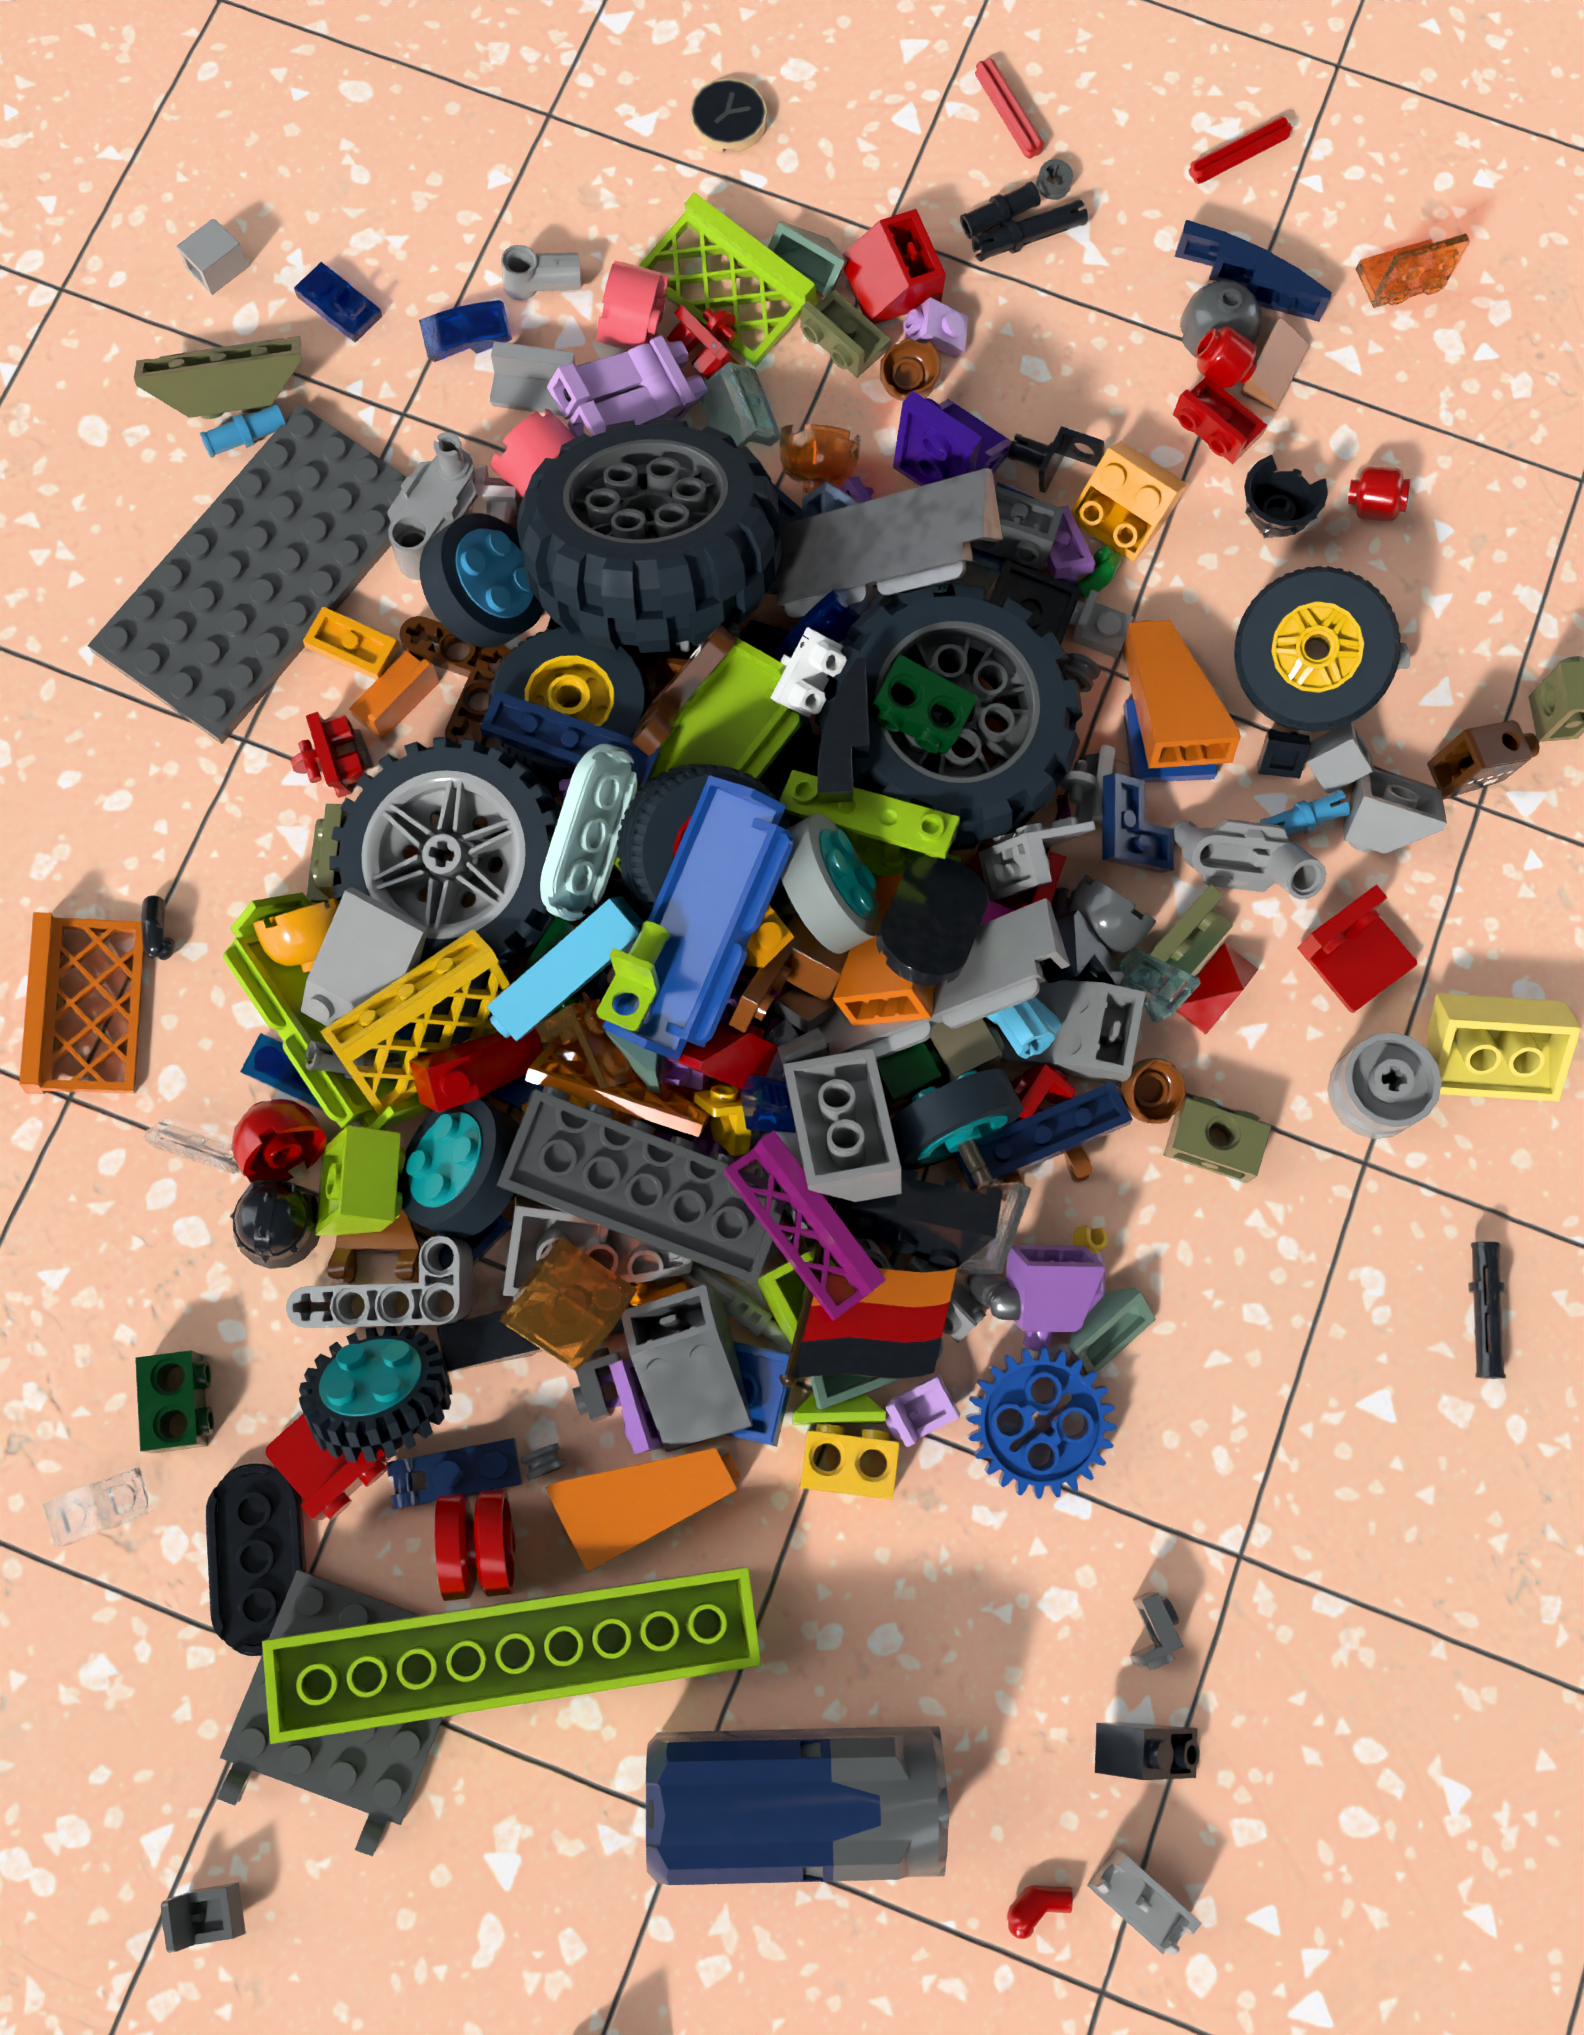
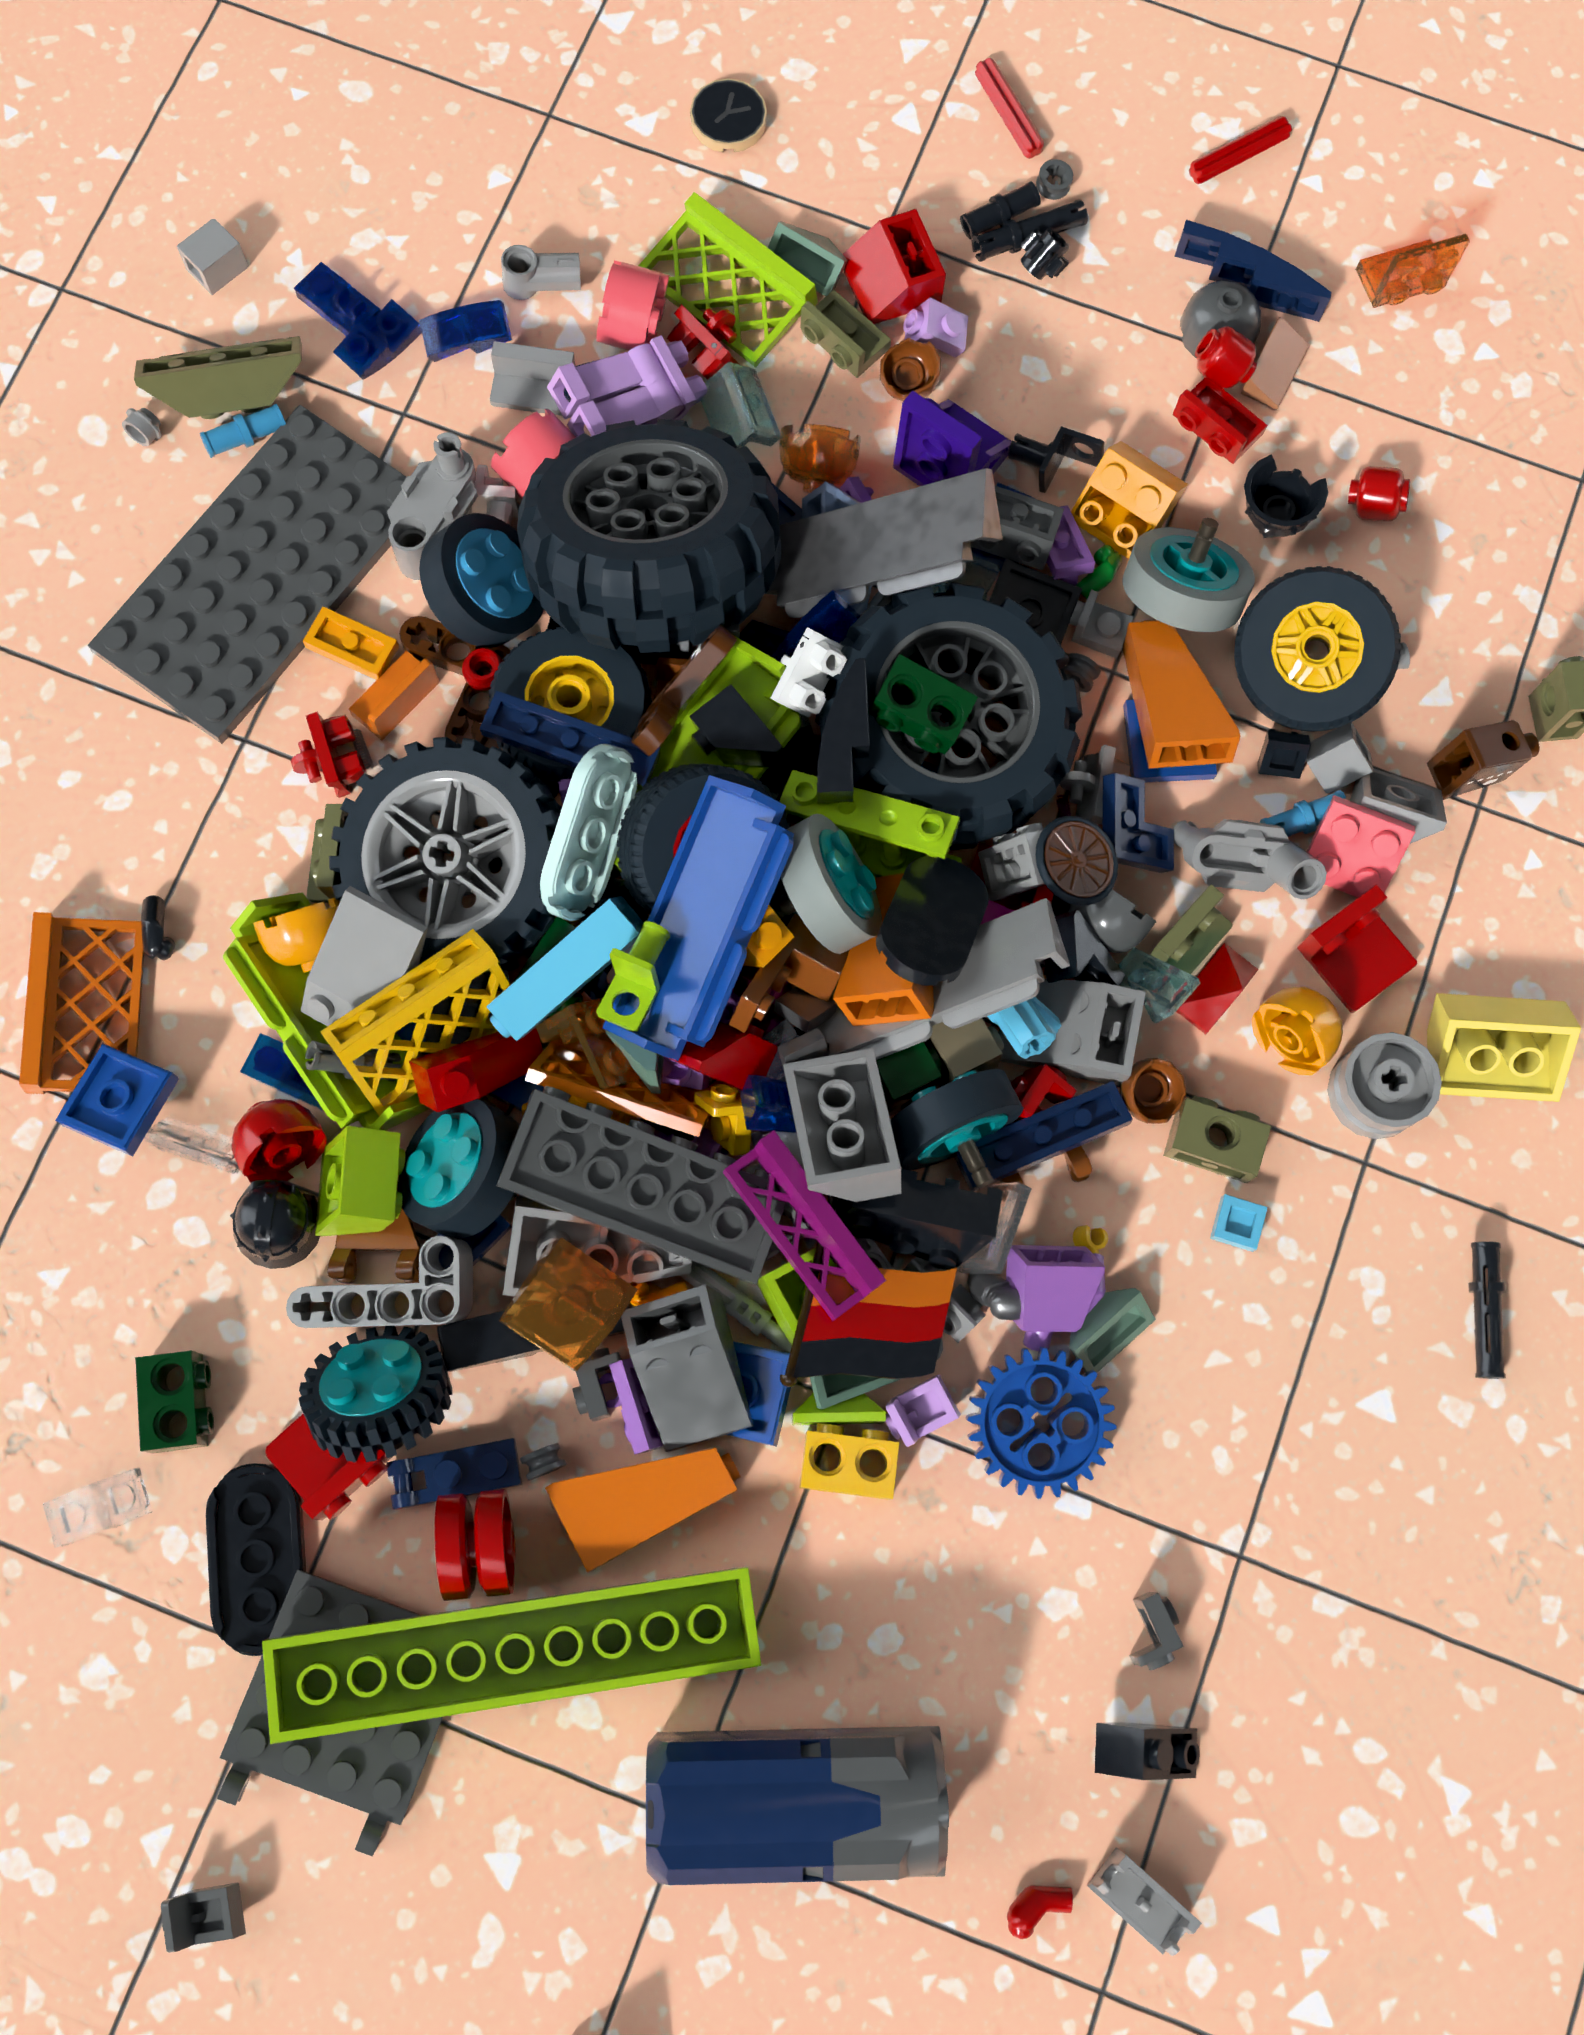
(117, 1099): none -> blue plate
(142, 426): none -> light grey plate
(384, 338): none -> clear blue slope
(474, 661): none -> red plate
(736, 733): none -> black slope
(1044, 253): none -> black gear
(1076, 860): none -> reddish brown wheel
(1188, 578): none -> light grey wheel
(1238, 1223): none -> medium azure plate
(1300, 1028): none -> light orange cylinder
(1359, 846): none -> coral plate

